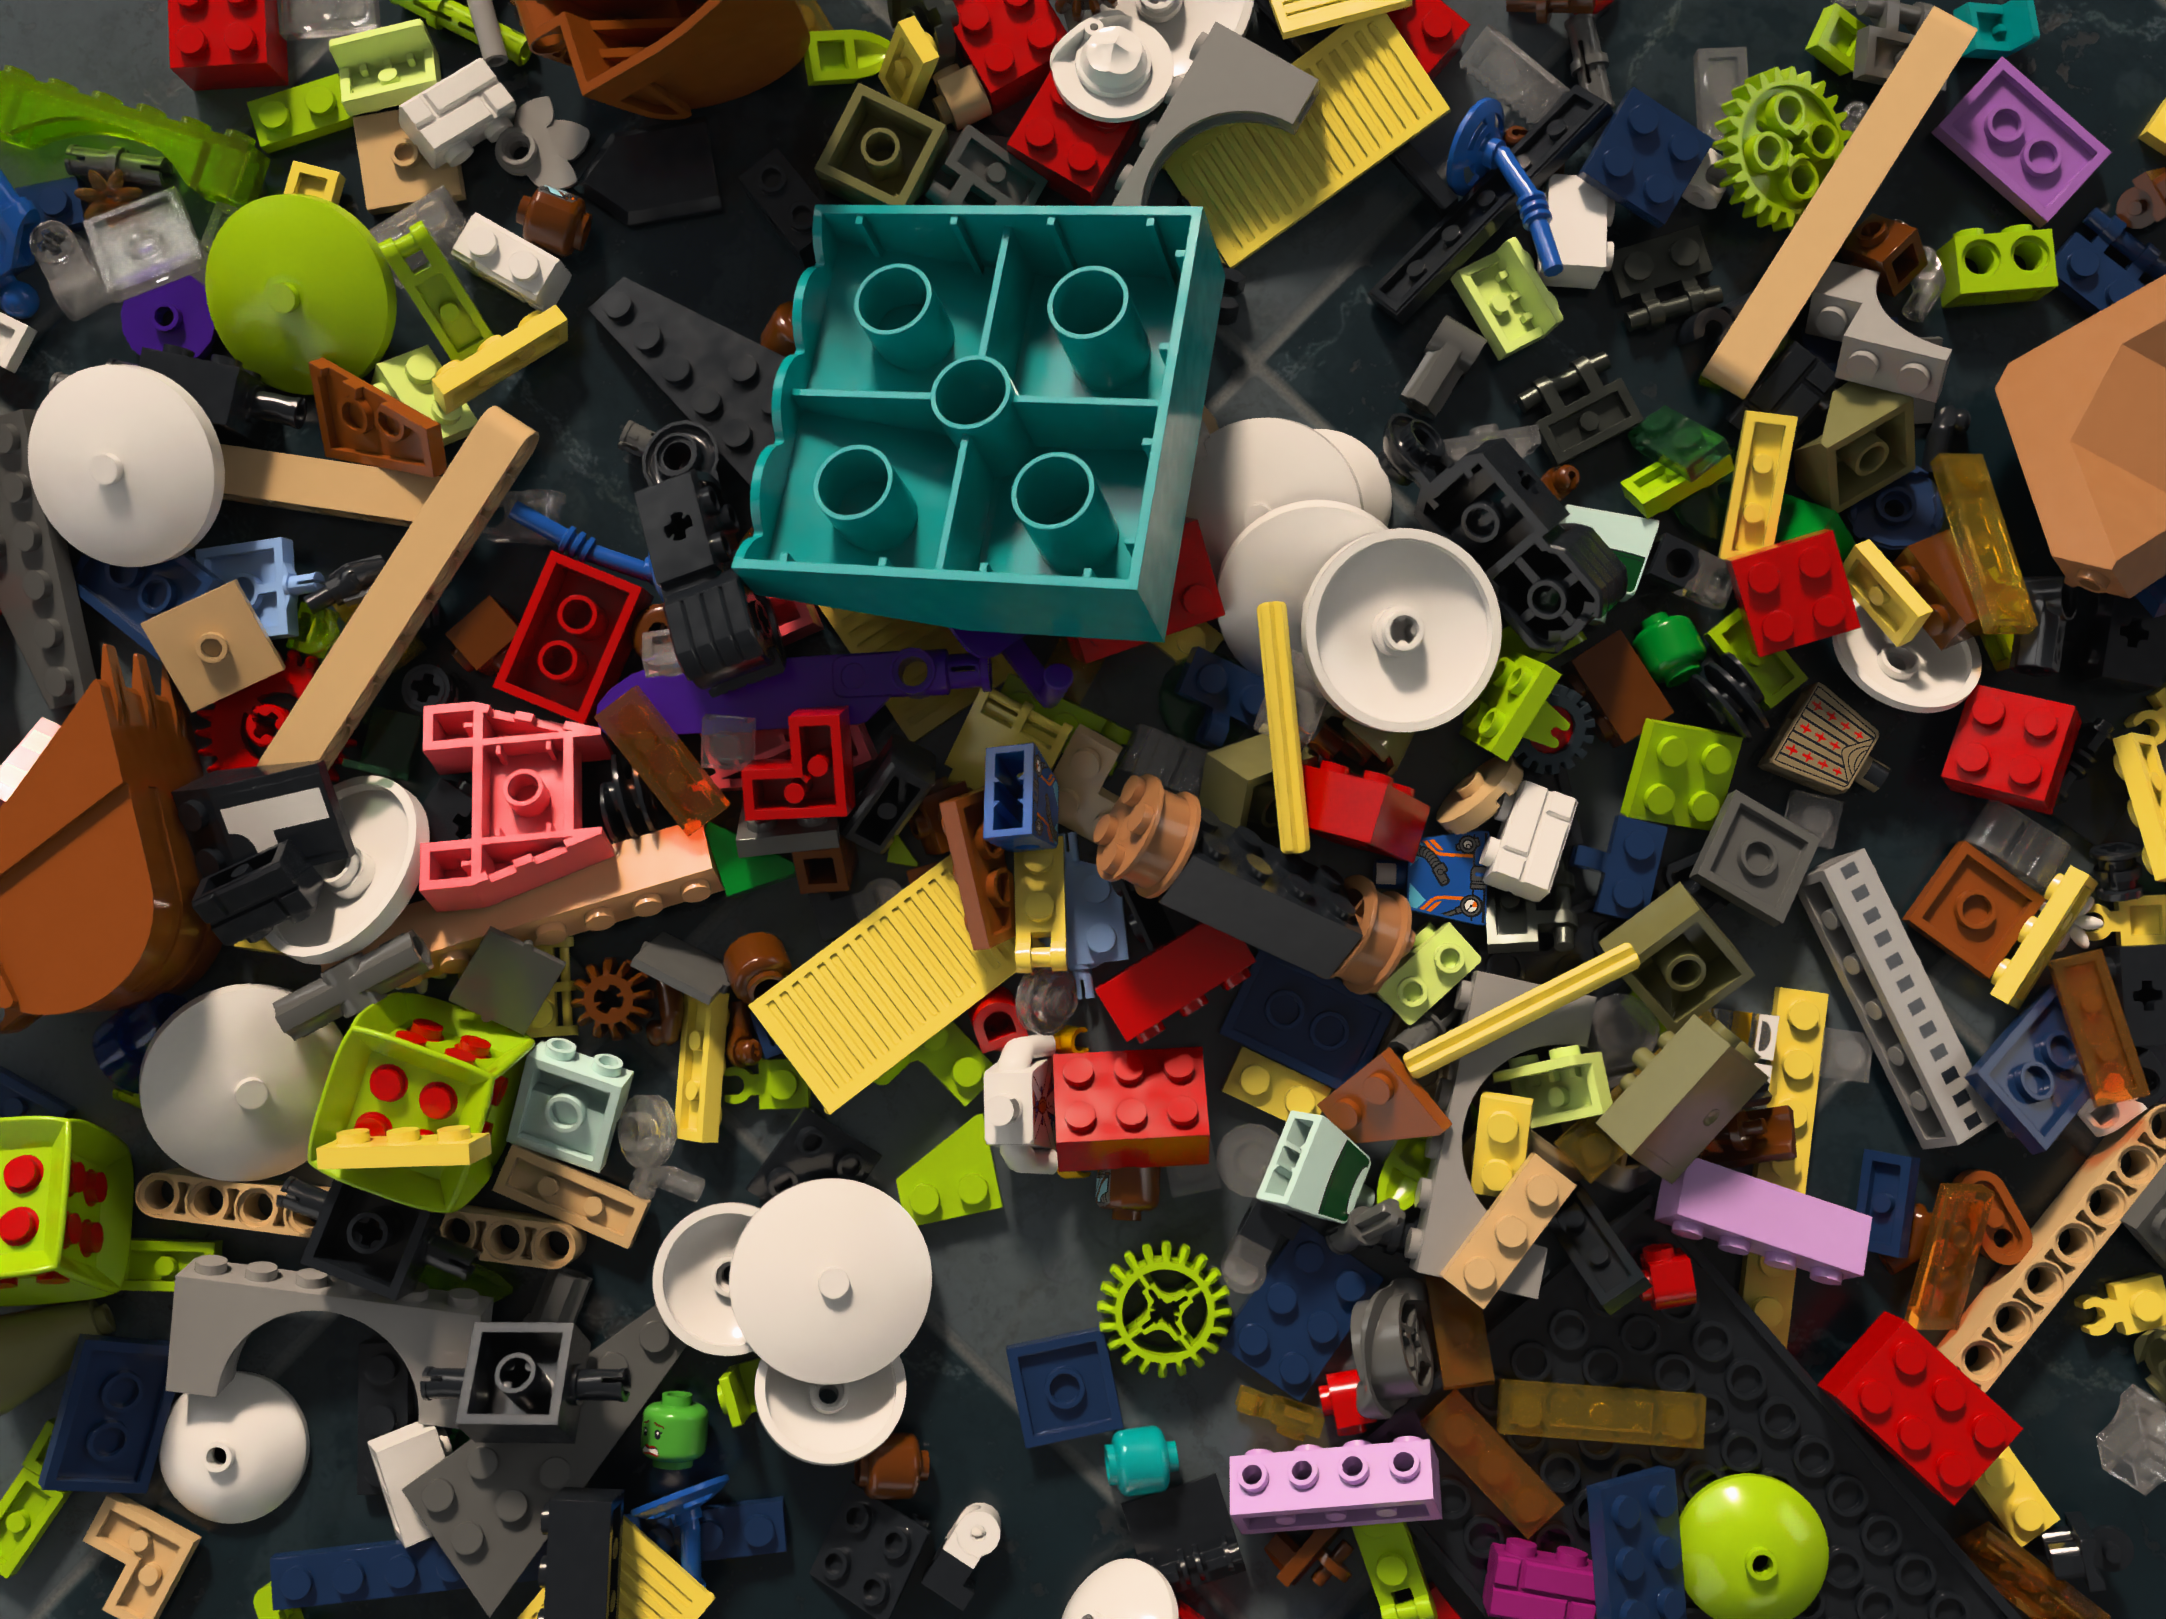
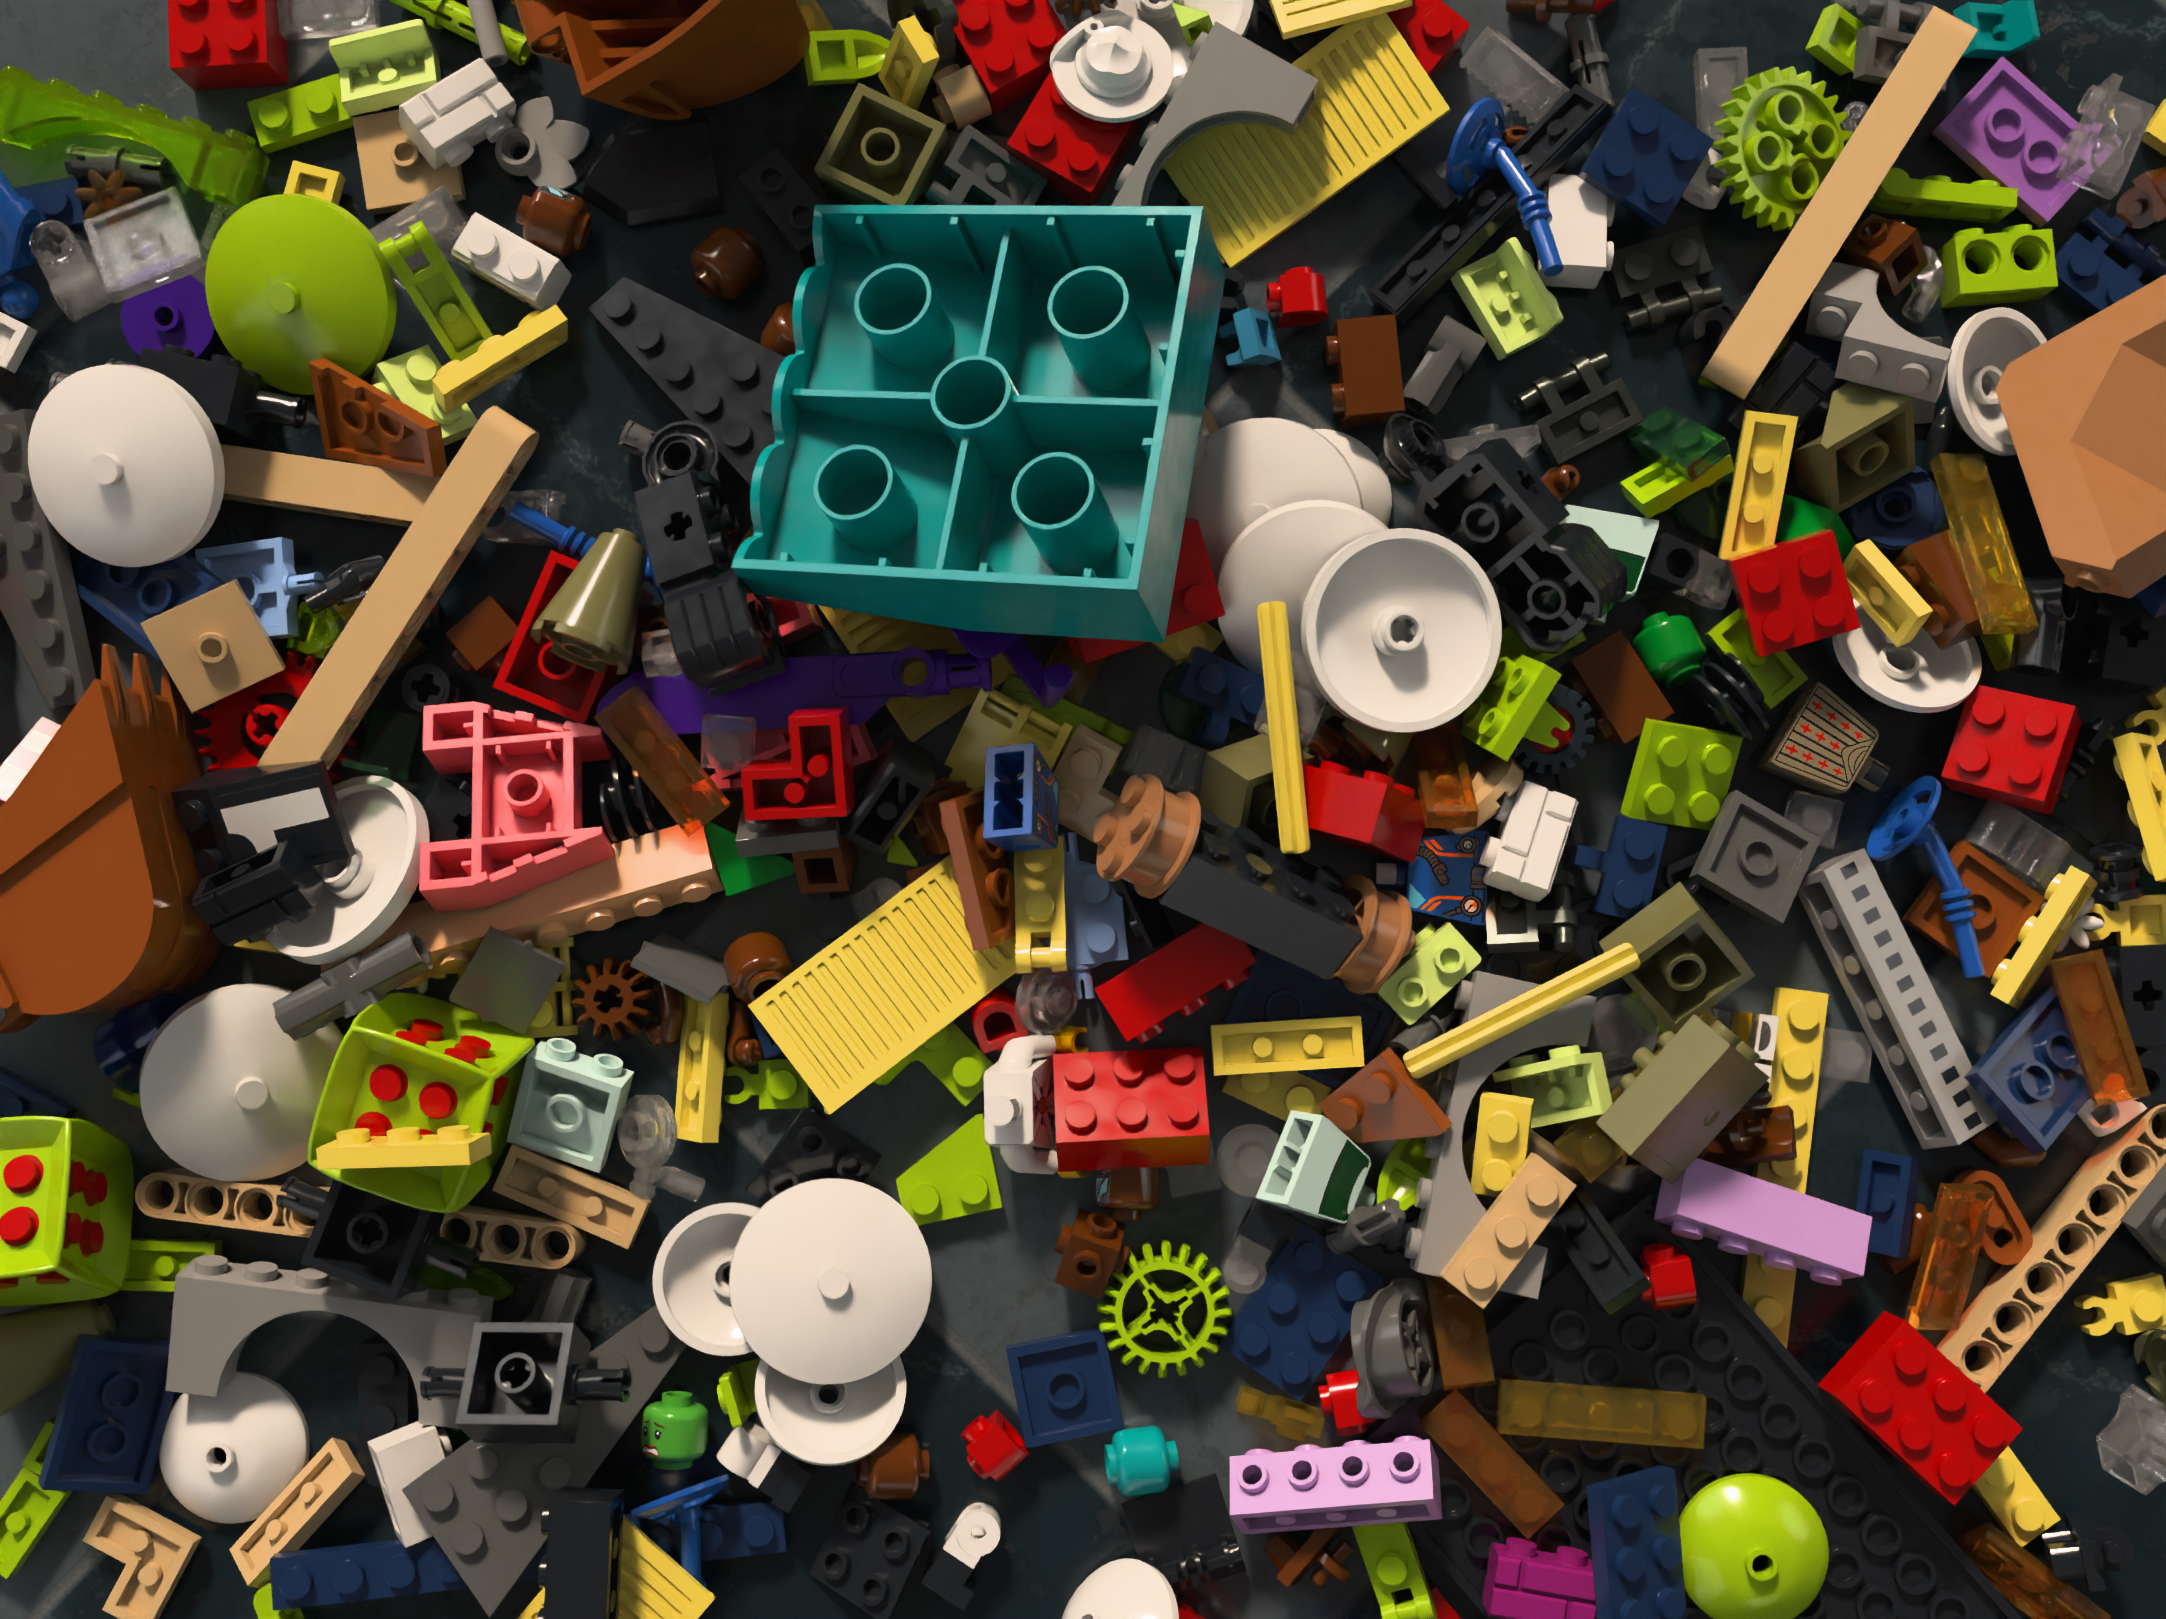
(297, 1510): none -> tan plate
(598, 605): none -> olive cone
(727, 262): none -> reddish brown head
(757, 1458): none -> leg
(993, 1446): none -> red plate
(1090, 1252): none -> reddish brown brick
(1192, 22): none -> lime piece
(1255, 338): none -> dark azure tile
(1287, 1045): none -> light yellow plate
(1297, 298): none -> red plate
(1366, 370): none -> reddish brown brick
(1443, 778): none -> clear orange plate
(1913, 824): none -> blue dish
(1942, 198): none -> lime plate
(1975, 367): none -> white dish
(2004, 1152): none -> reddish brown arm
(2105, 140): none -> clear bracket

